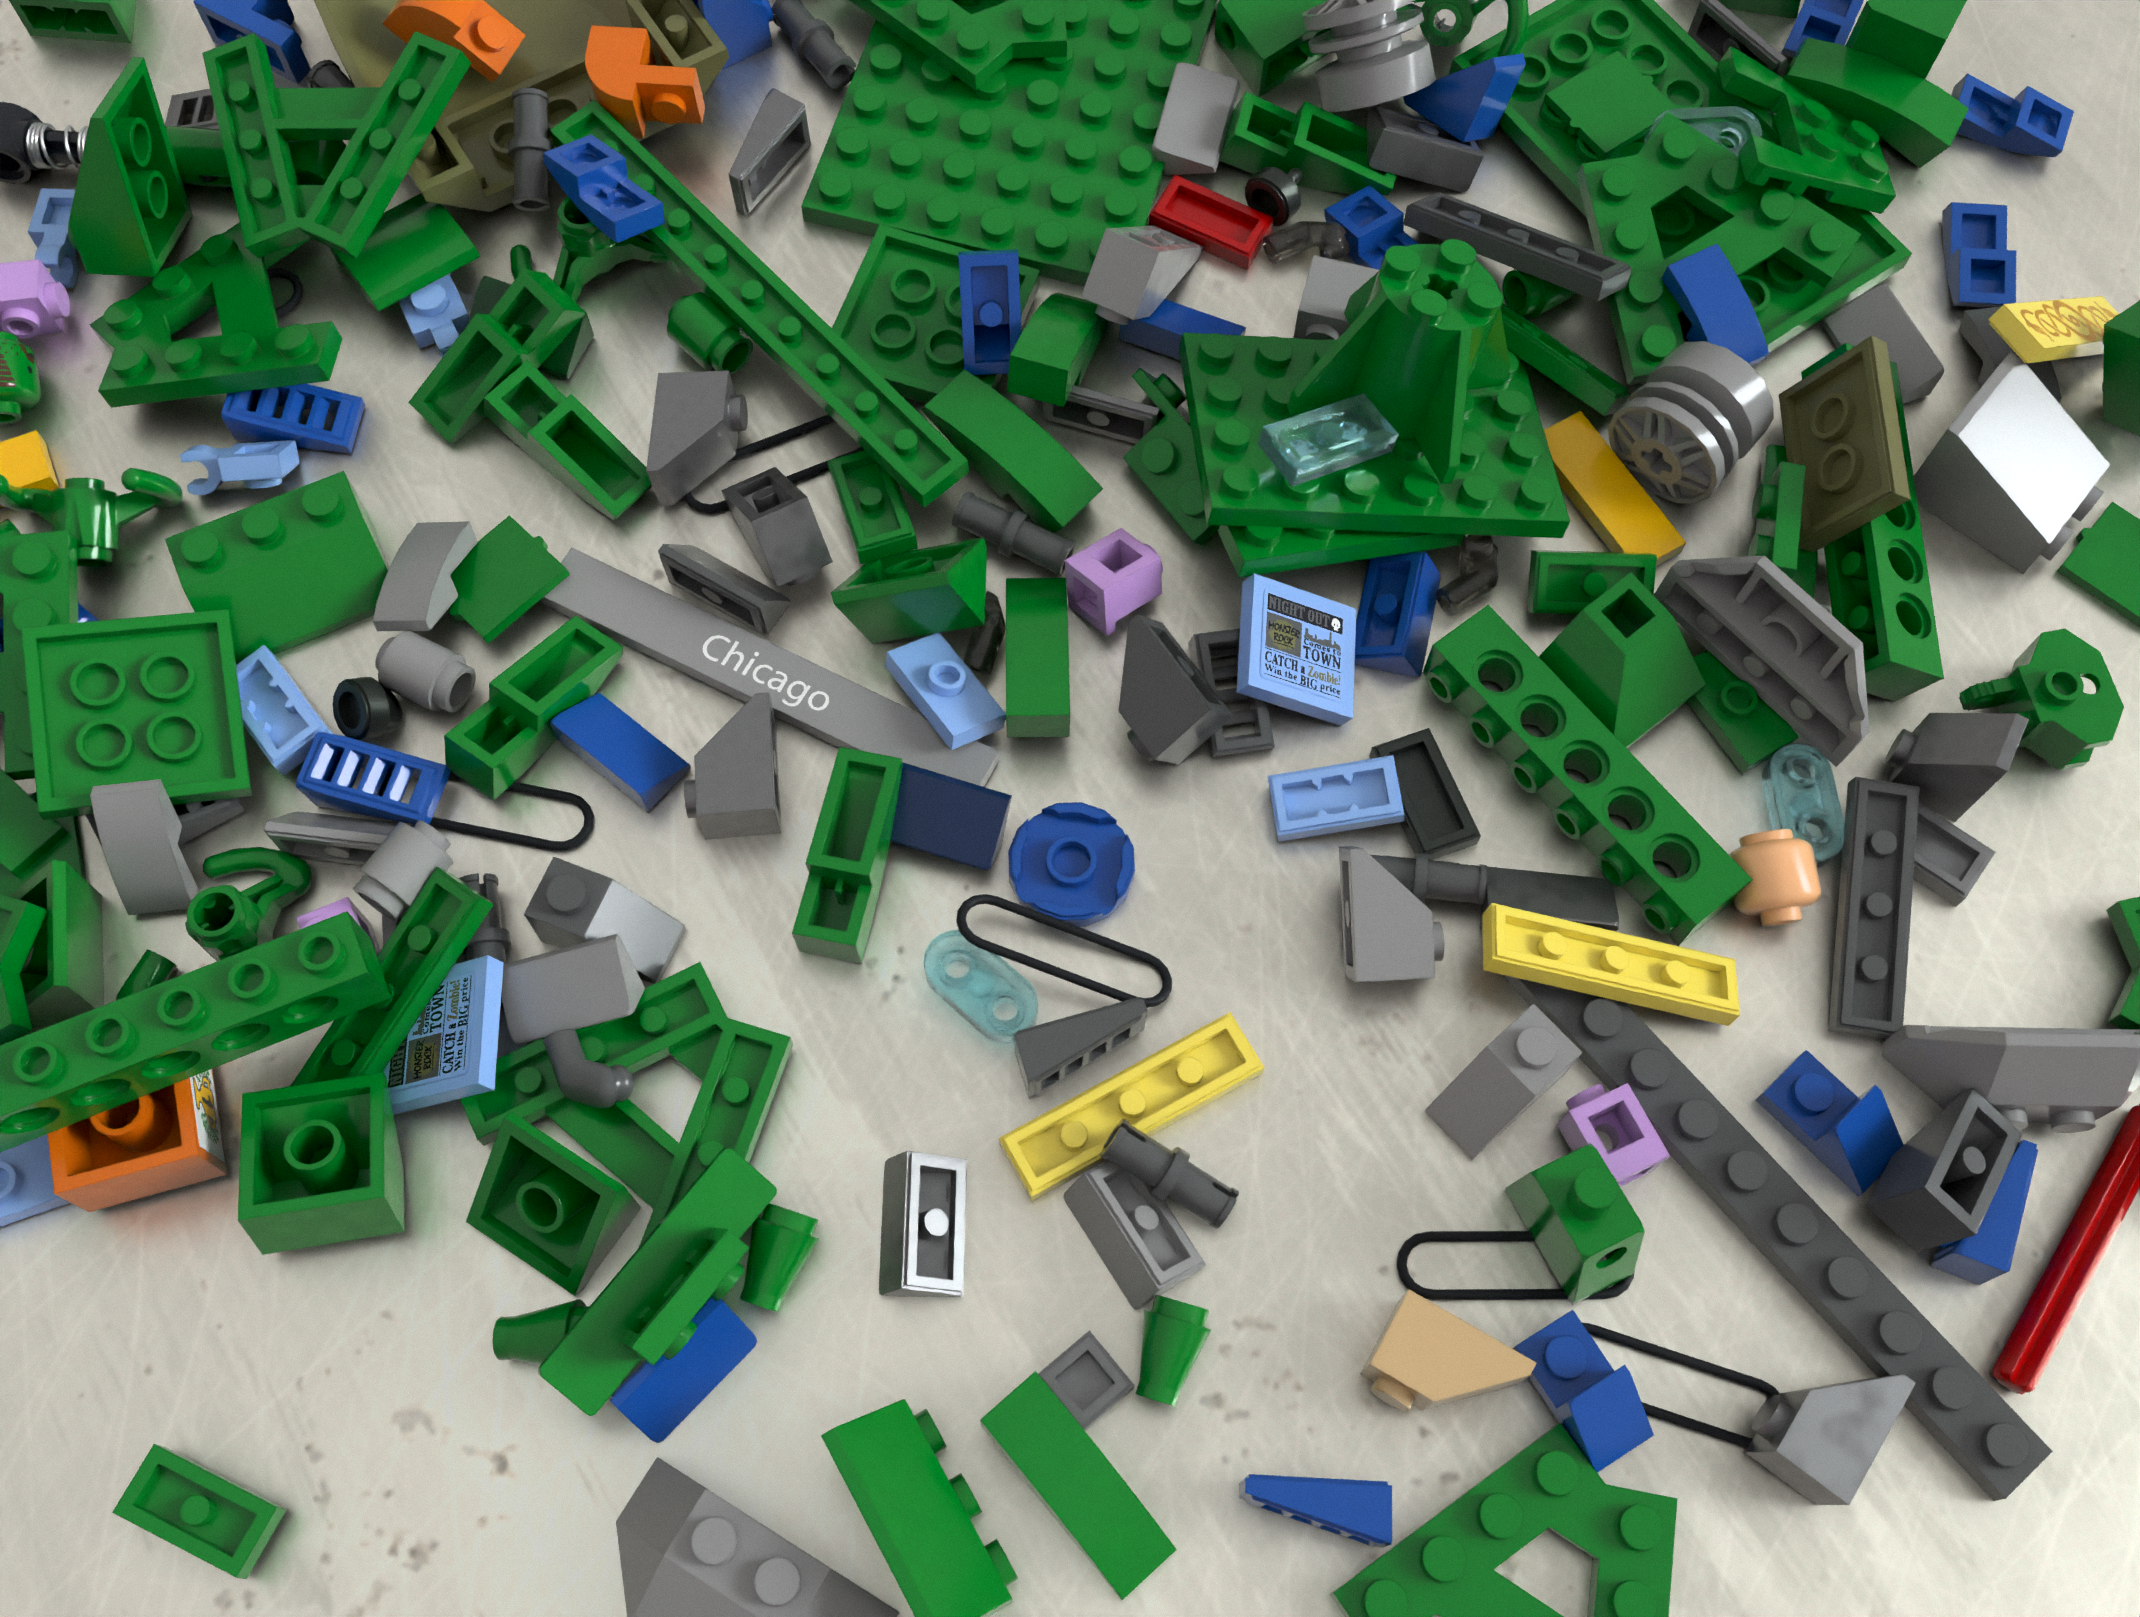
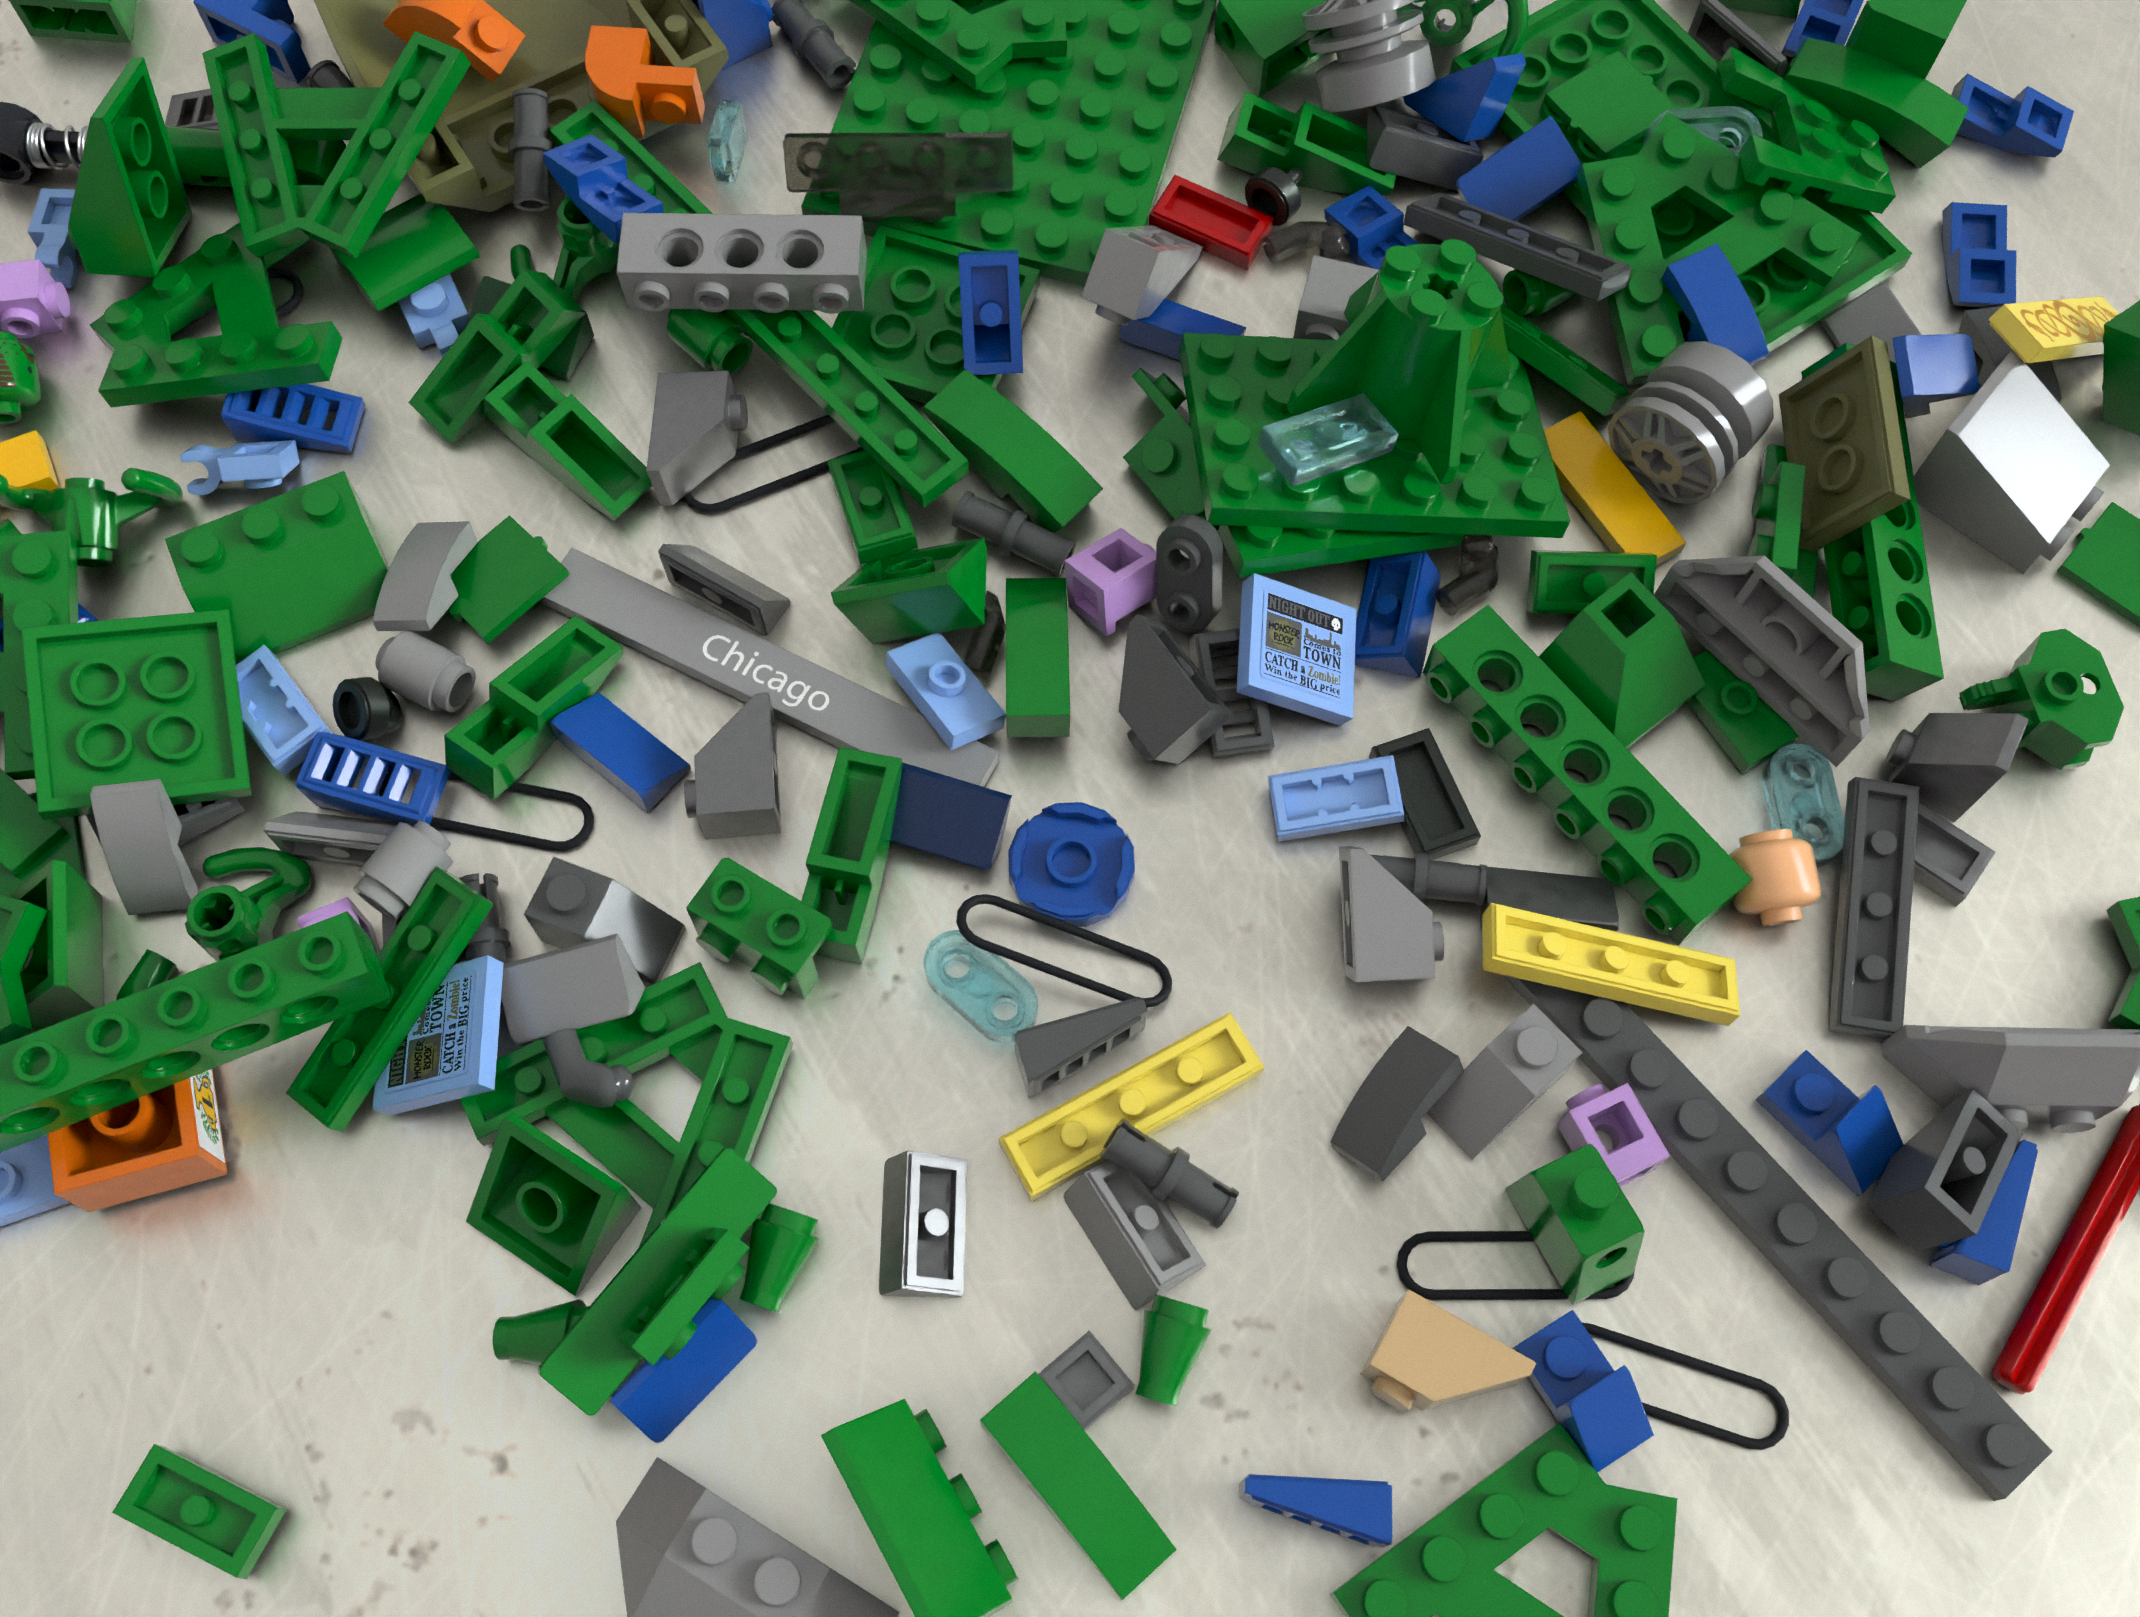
(320, 1164): green slope -> none
(727, 140): none -> clear light blue tile
(742, 262): none -> light grey brick
(760, 926): none -> green bracket
(769, 149): flat silver slope -> none
(778, 527): flat silver slope -> none
(898, 171): none -> clear smoke bracket
(1055, 349): green slope -> none
(1104, 414): flat silver slope -> none
(1192, 586): none -> dark grey plate
(1195, 120): light grey slope -> none
(1388, 1107): none -> dark grey slope
(1522, 173): none -> blue slope
(1828, 1434): flat silver slope -> none
(1934, 370): none -> slope

